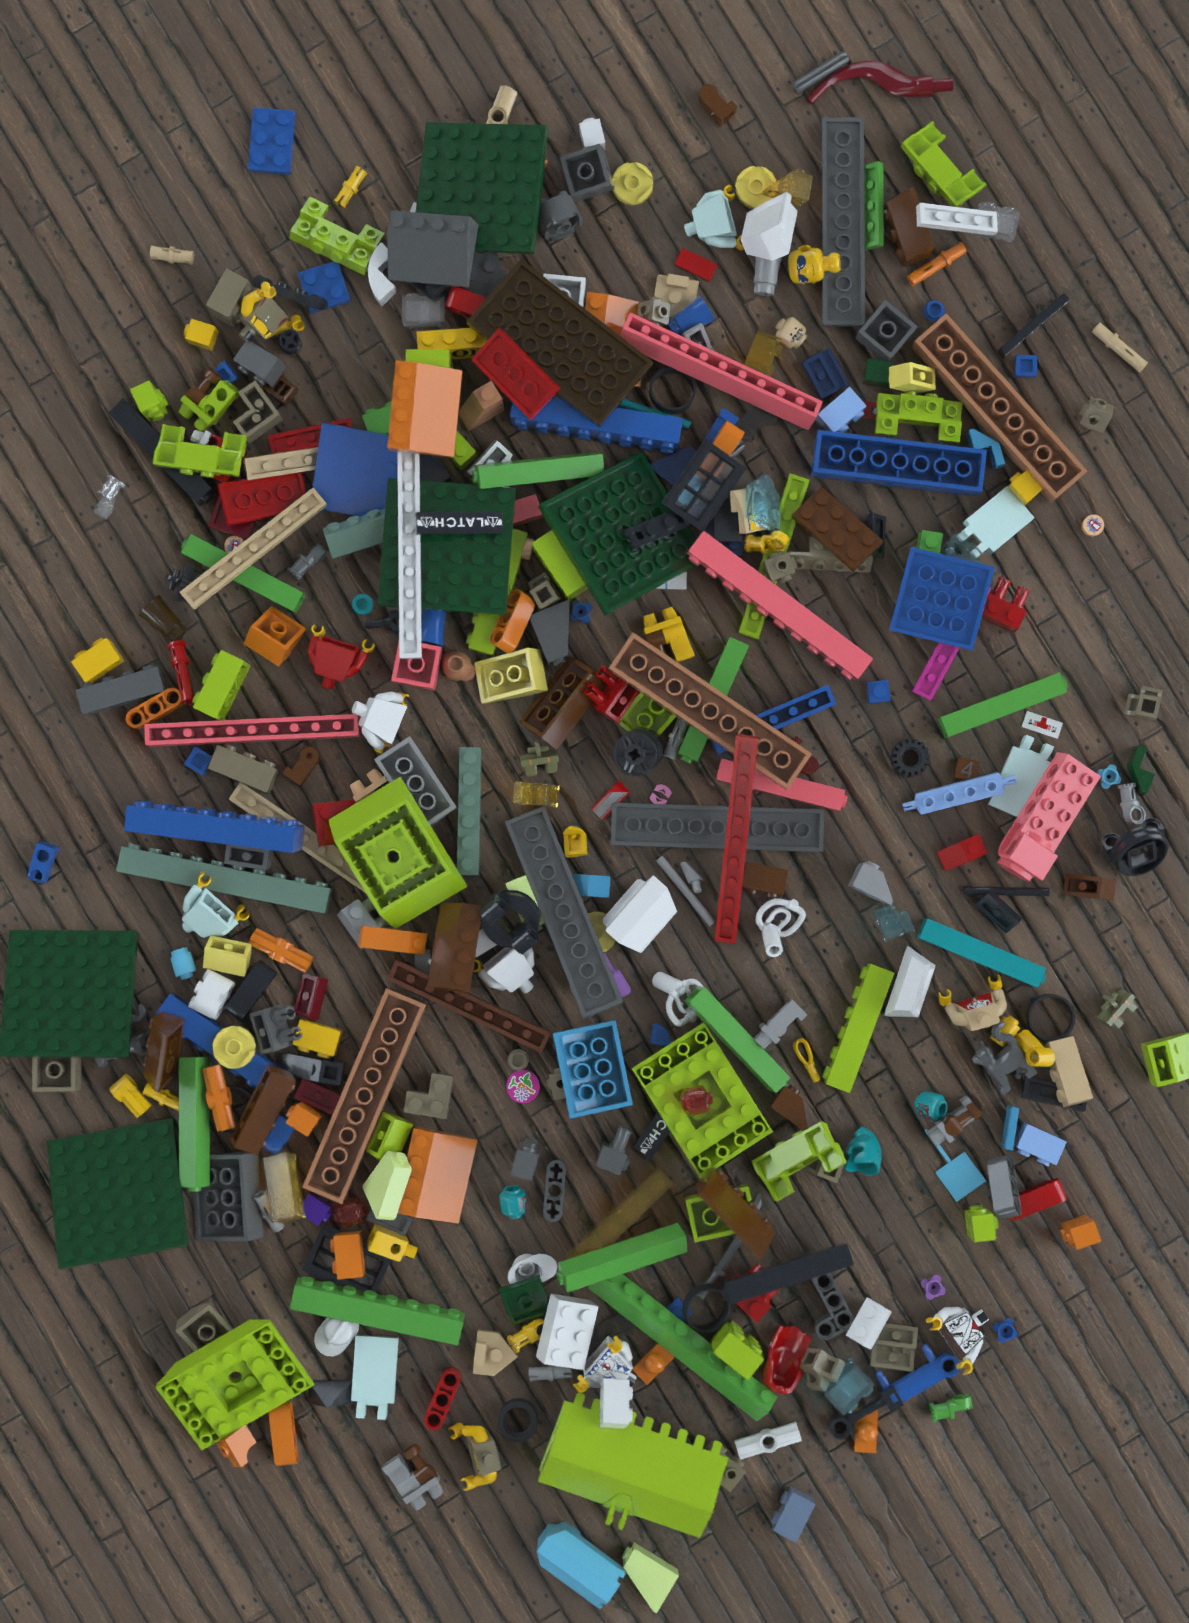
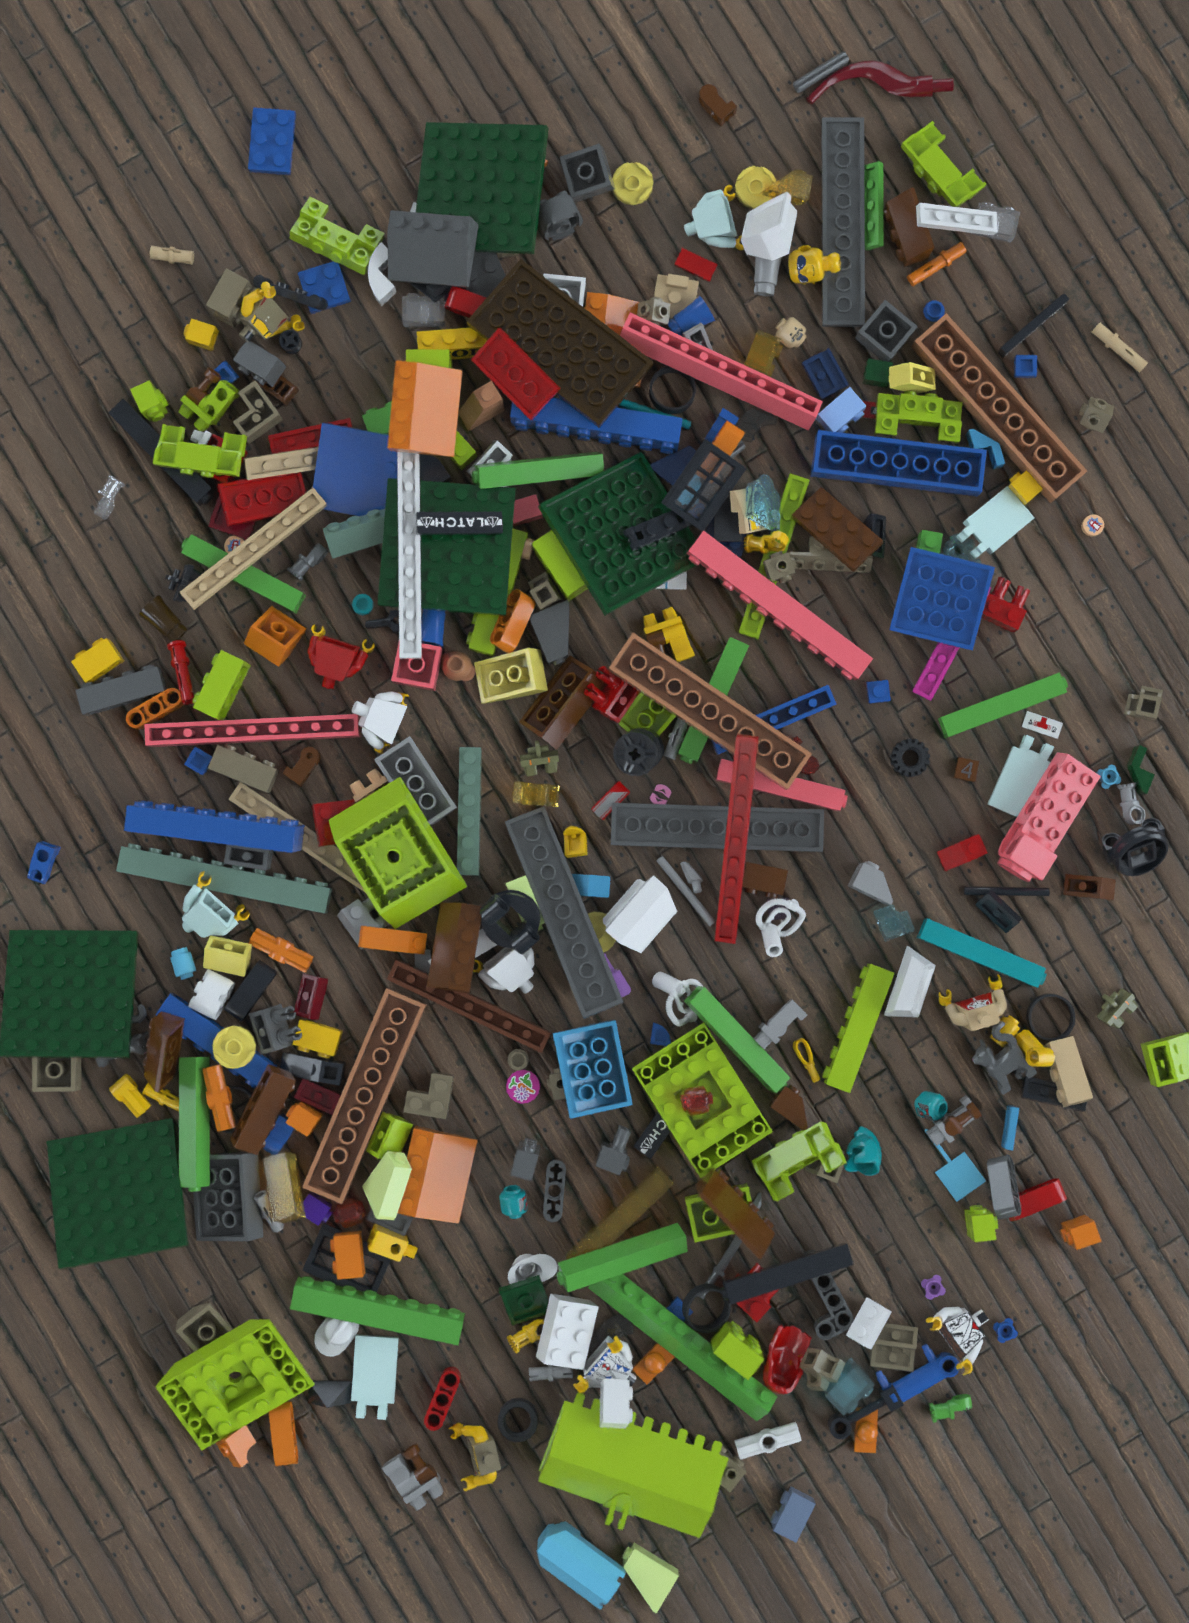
(350, 187): yellow pin -> none
(491, 1353): tan plate -> none
(502, 105): tan piece -> none
(577, 606): blue plate -> none
(591, 132): white brick -> none
(959, 793): light blue plate -> none
(1040, 1144): light blue brick -> none

